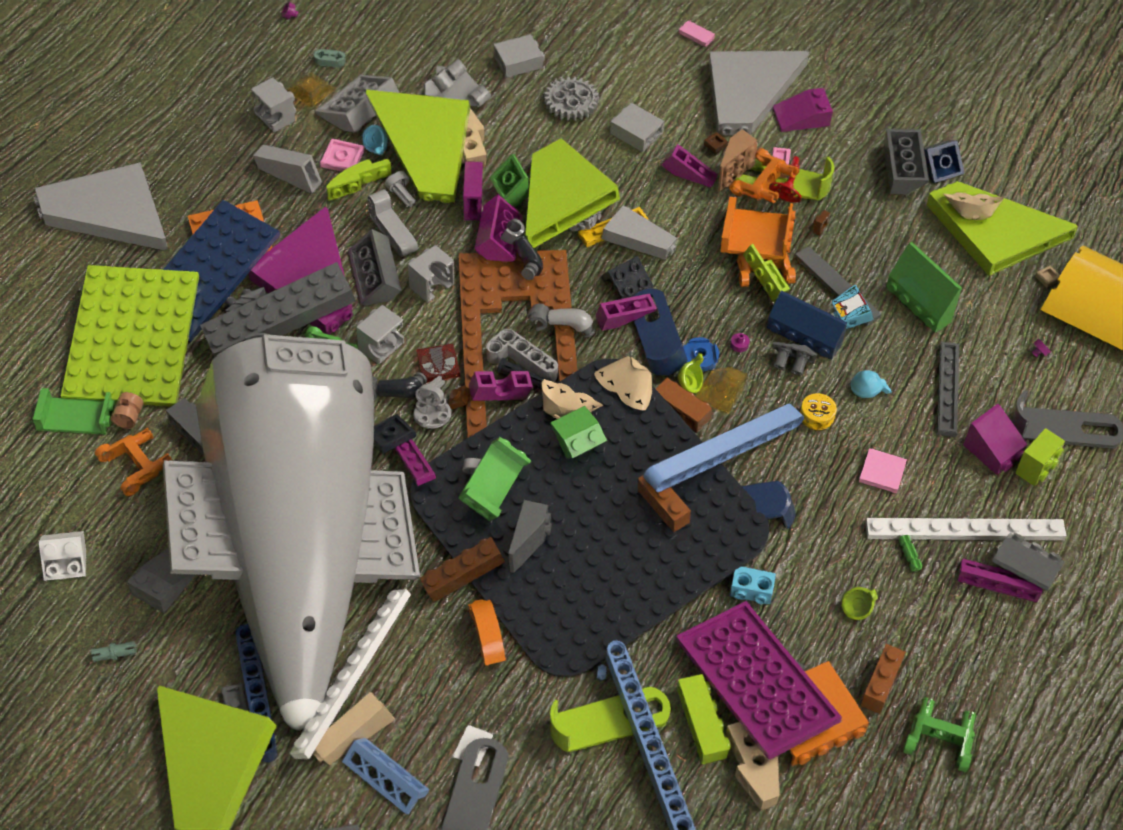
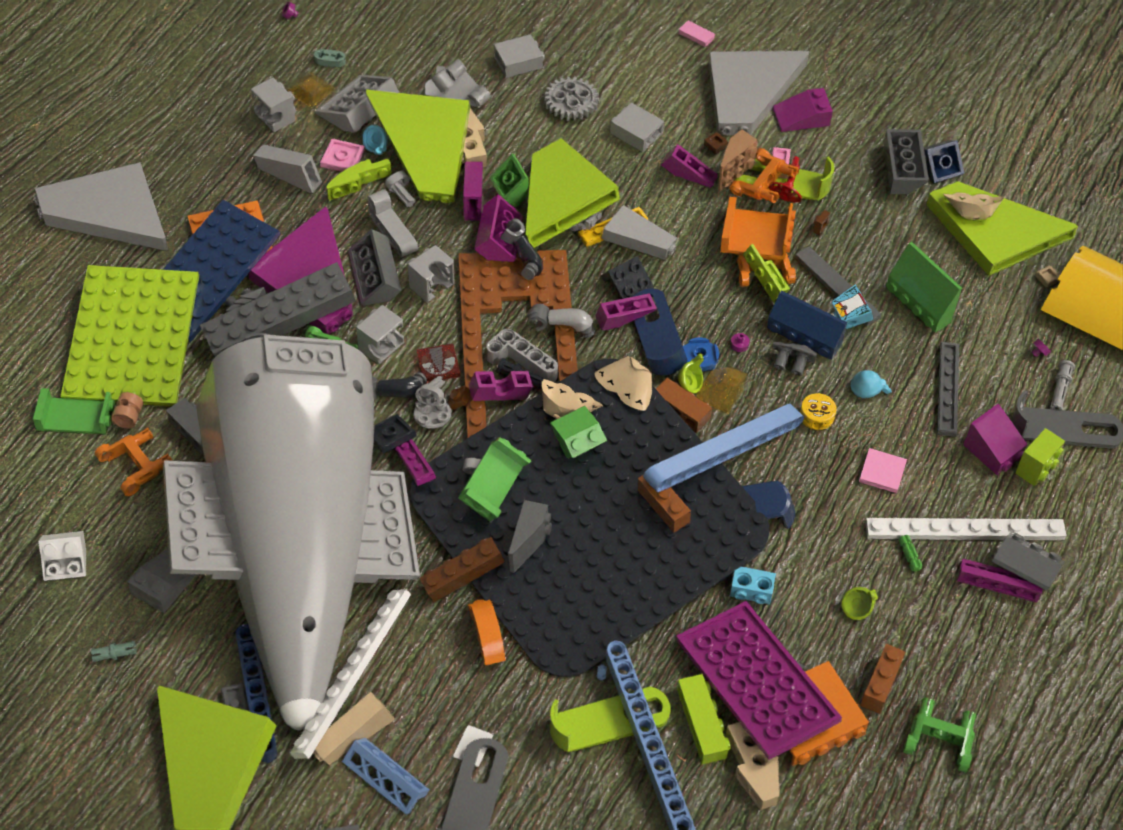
(1063, 379): none -> light grey pin

